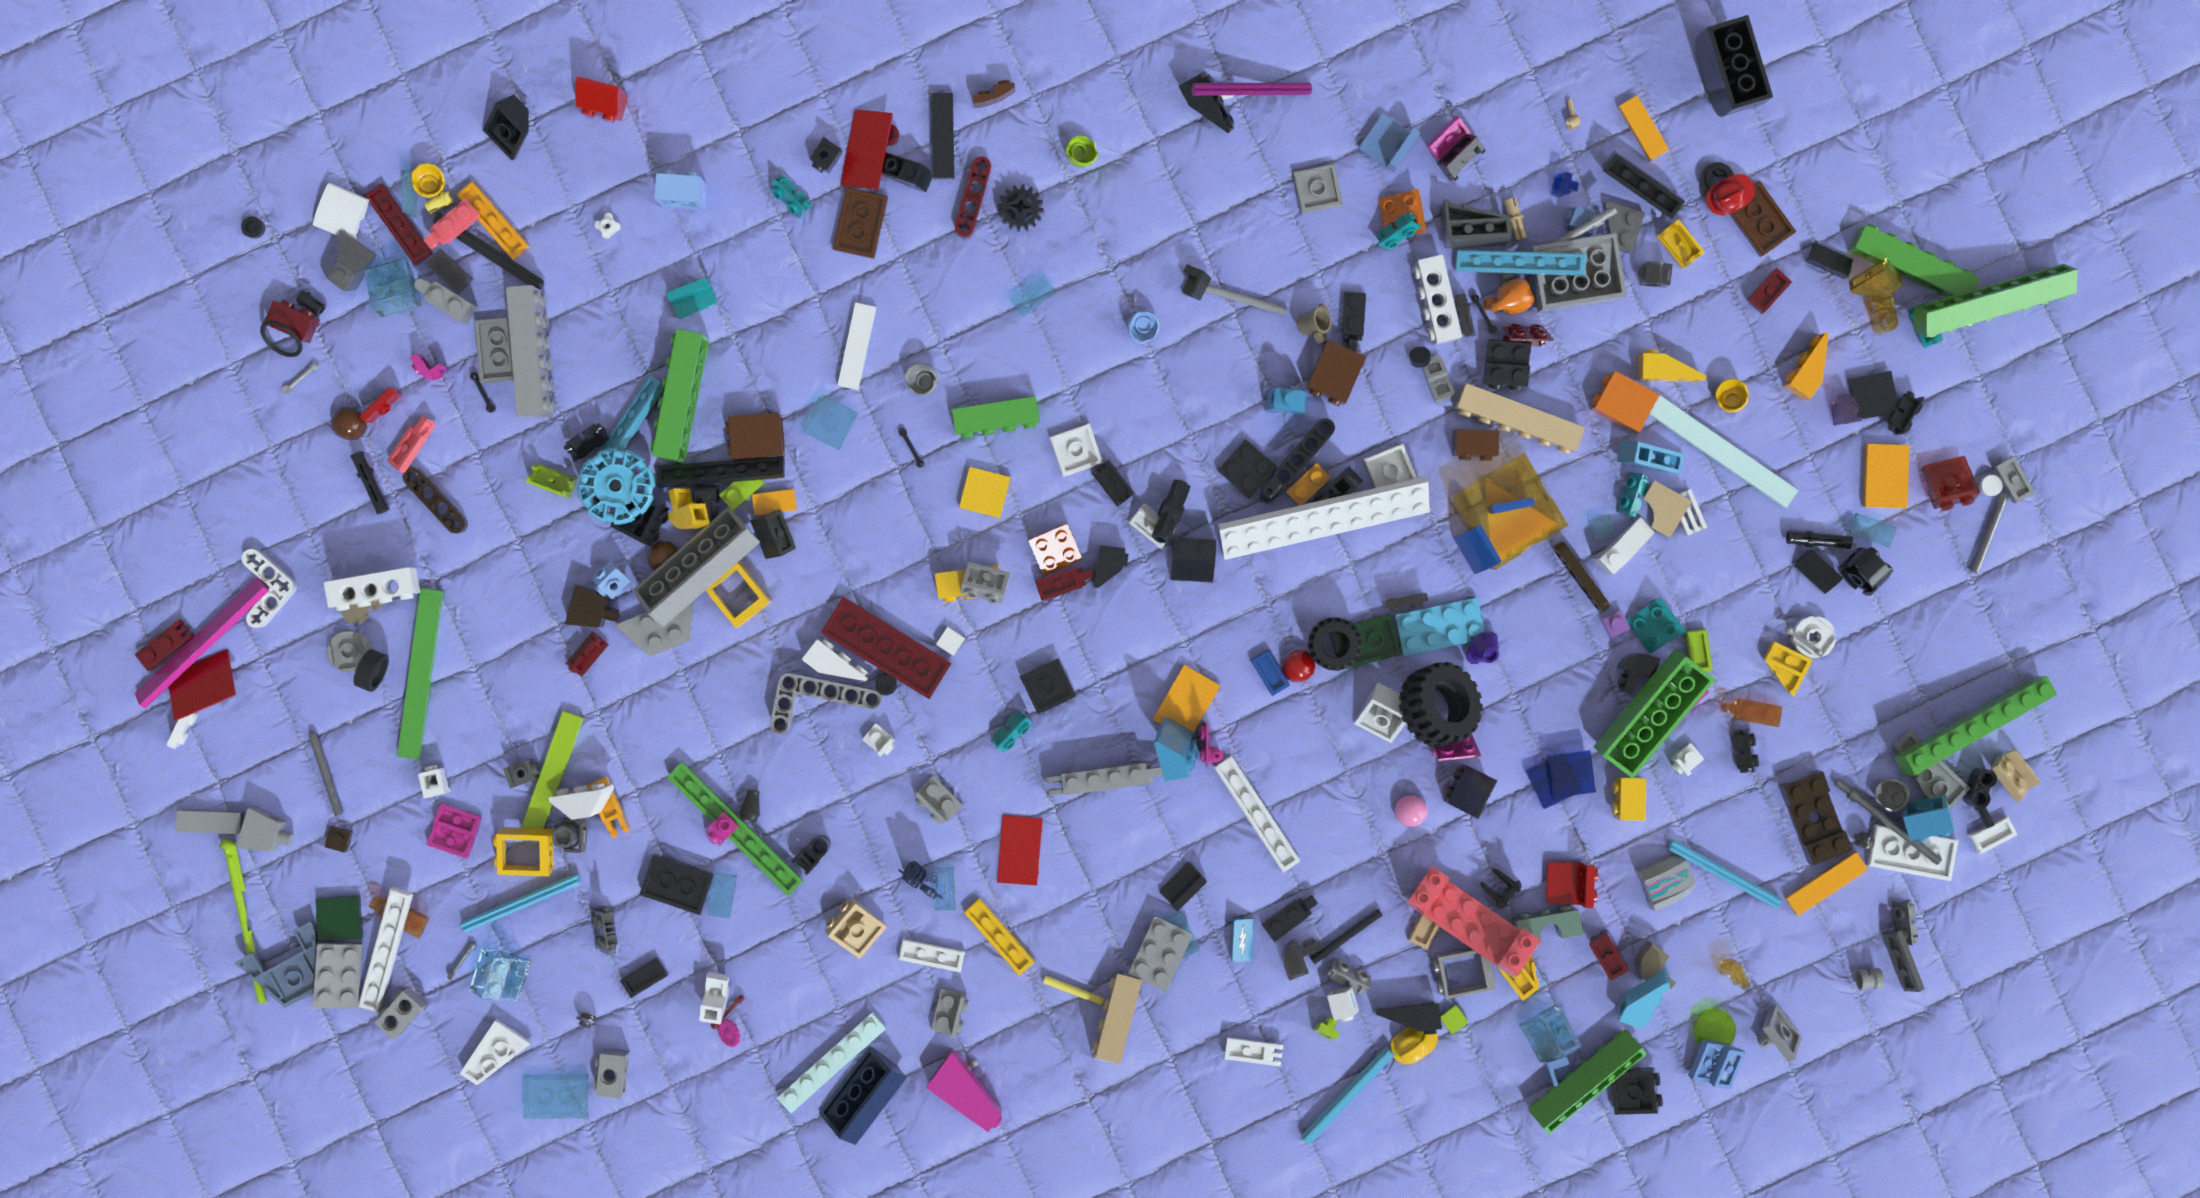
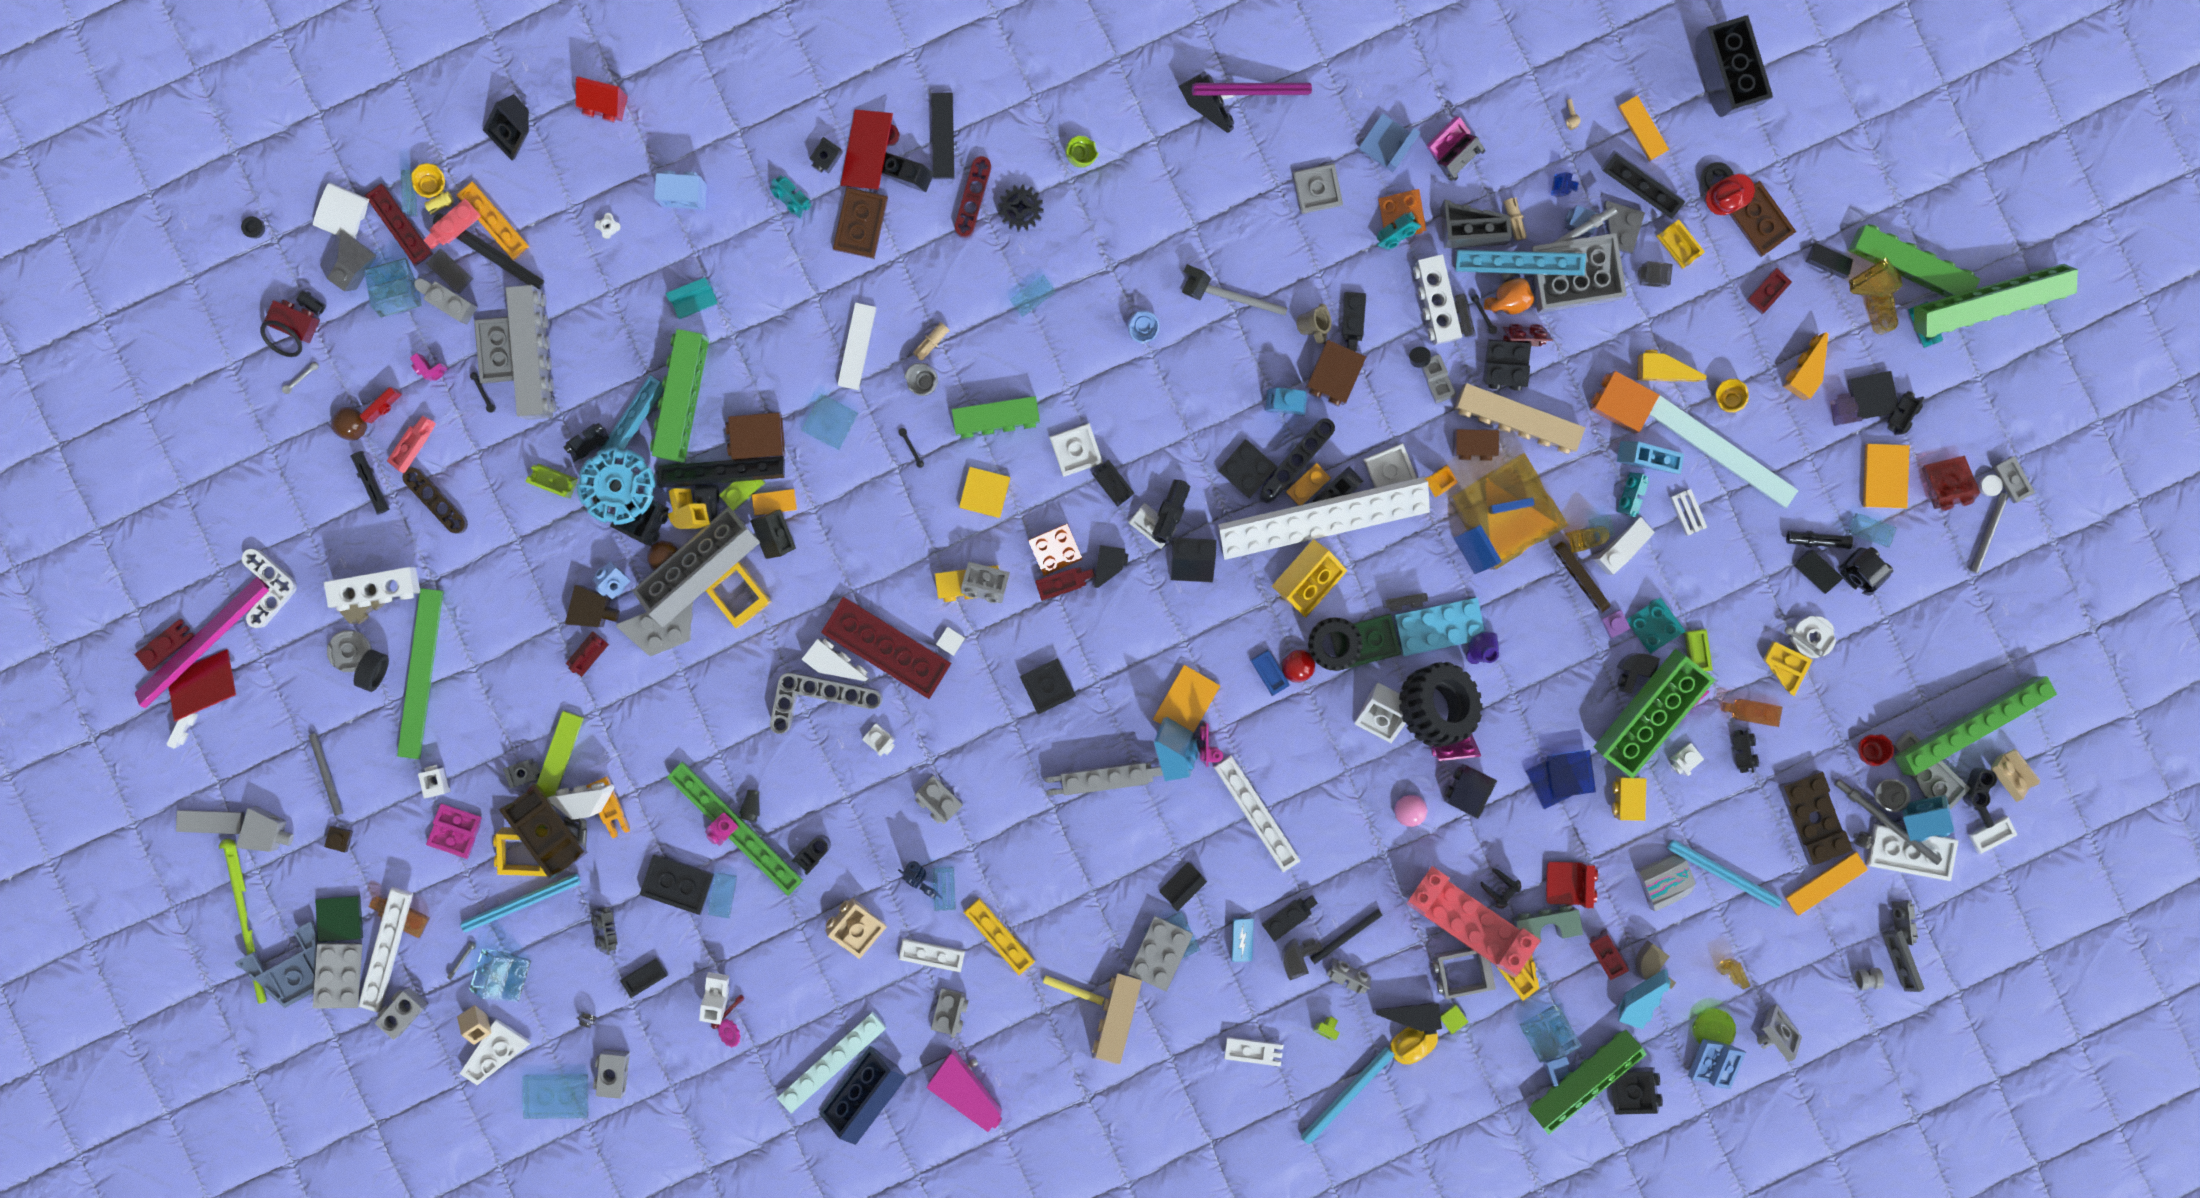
(474, 1024): none -> tan brick
(556, 849): none -> dark brown piece
(886, 684): black tile -> none
(931, 341): none -> tan axle
(1001, 91): reddish brown slope -> none
(1018, 724): teal hinge -> none
(1019, 850): red window -> none
(1309, 578): none -> yellow slope
(1343, 1004): white brick -> none
(1423, 932): tan tile -> none
(1441, 480): none -> light orange tile
(1584, 538): none -> clear yellow piece
(1667, 507): tan tile -> none
(1875, 749): none -> red hair

